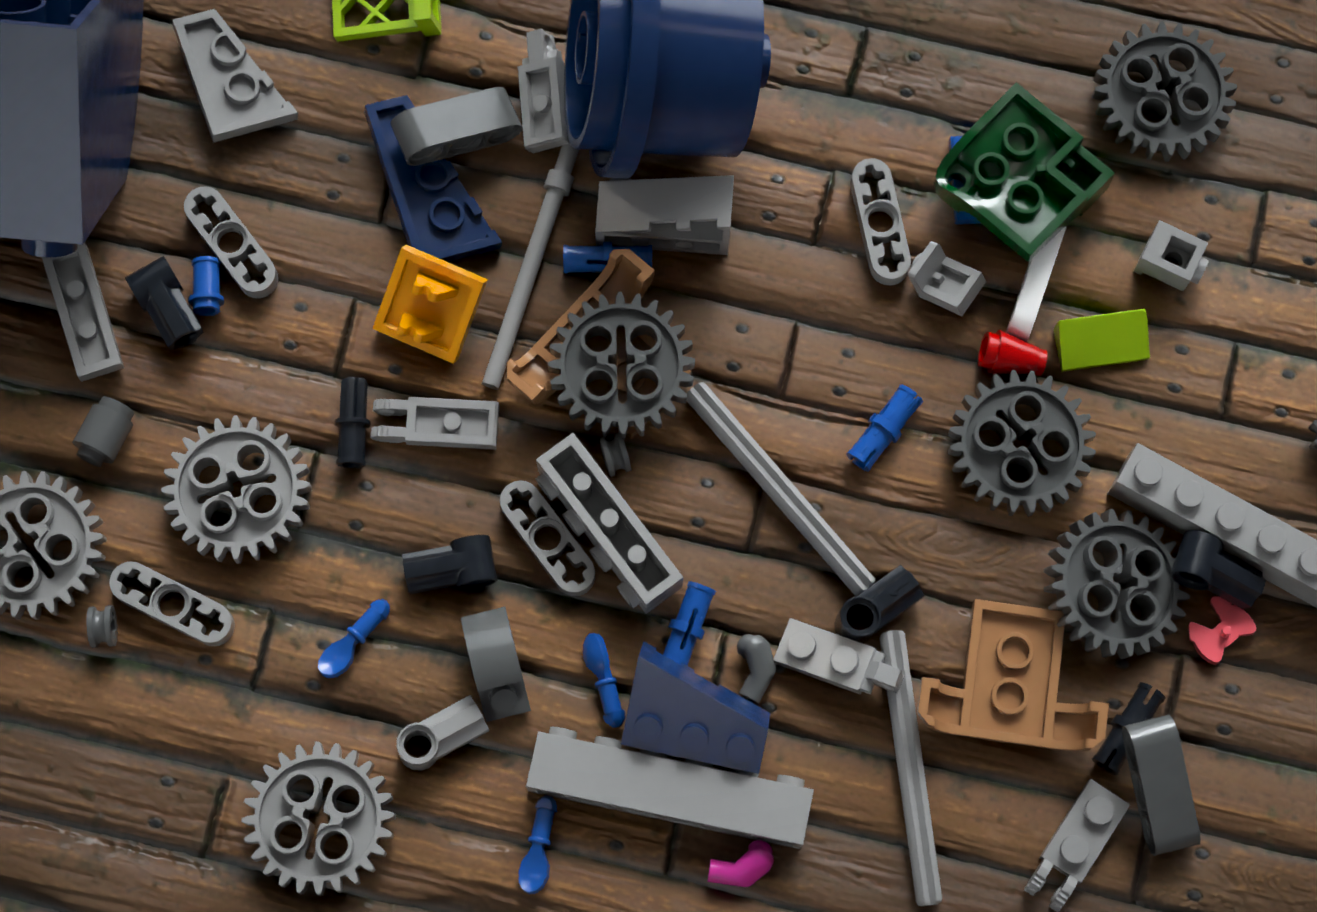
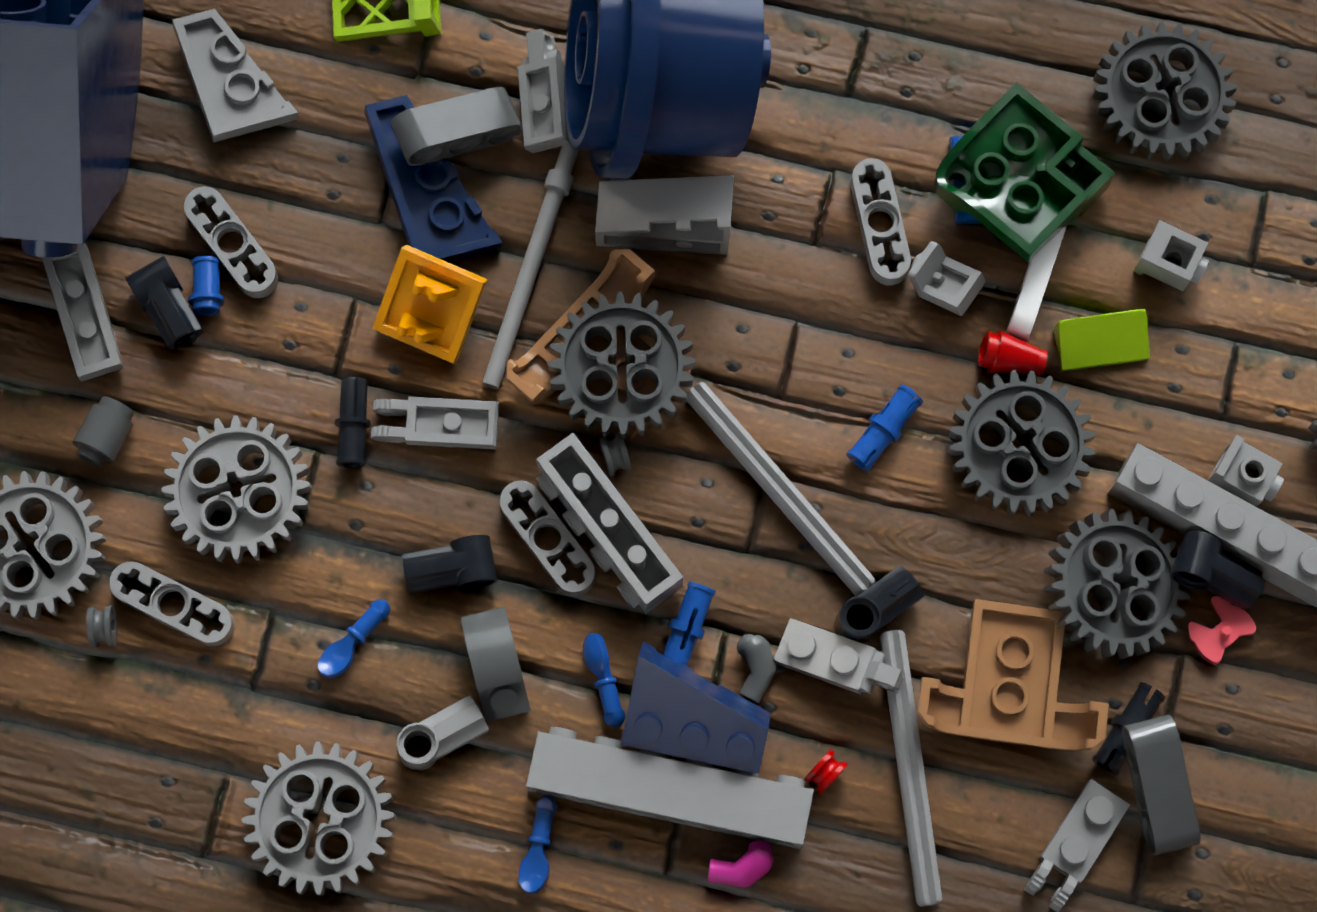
(596, 257): blue pin -> none
(825, 772): none -> red bush
(1231, 474): none -> light grey brick

